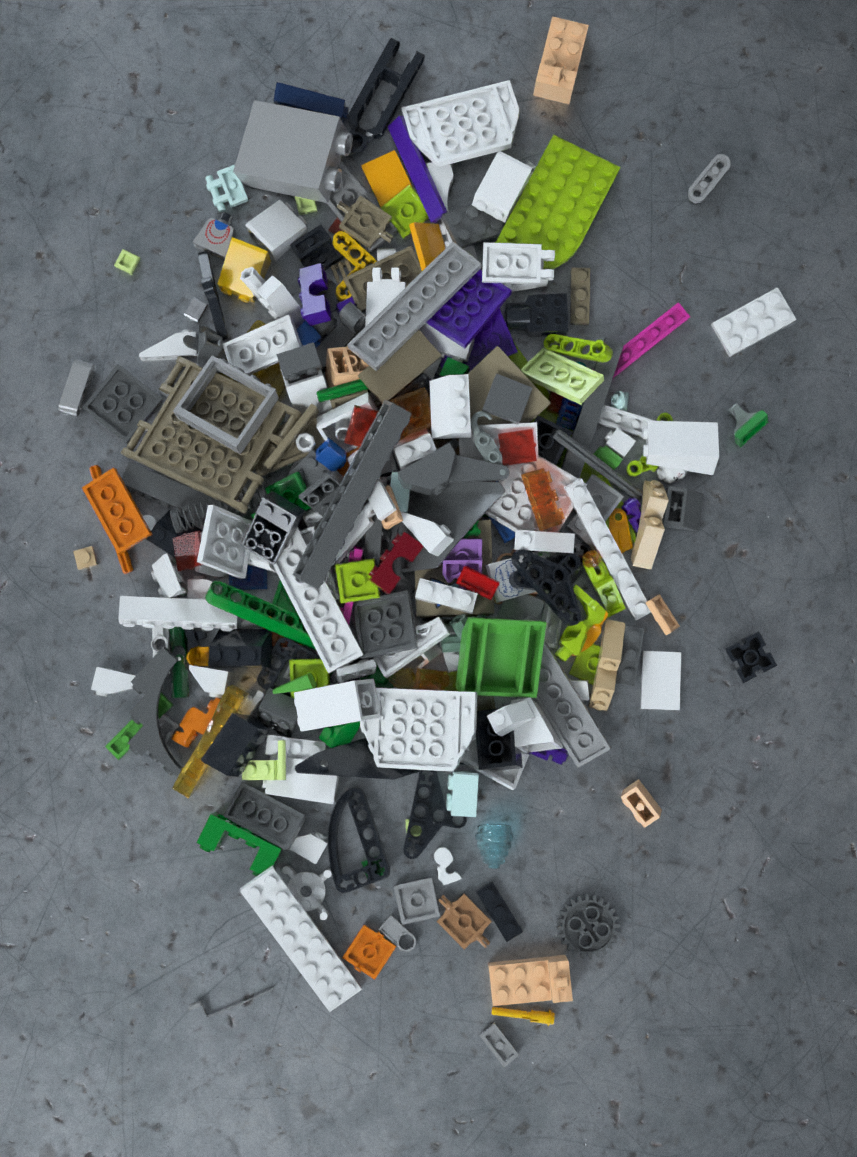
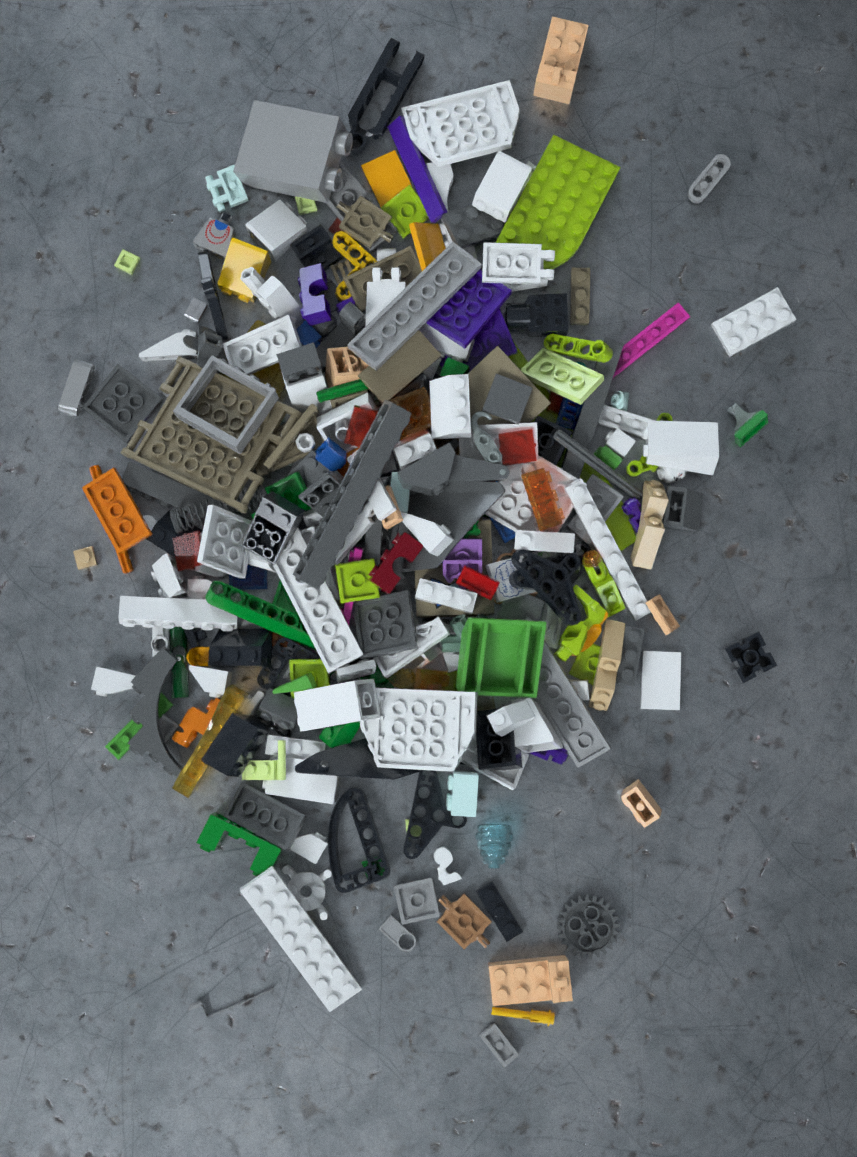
(309, 100): dark blue slope -> none
(369, 951): orange plate -> none
(620, 530): light orange piece -> none

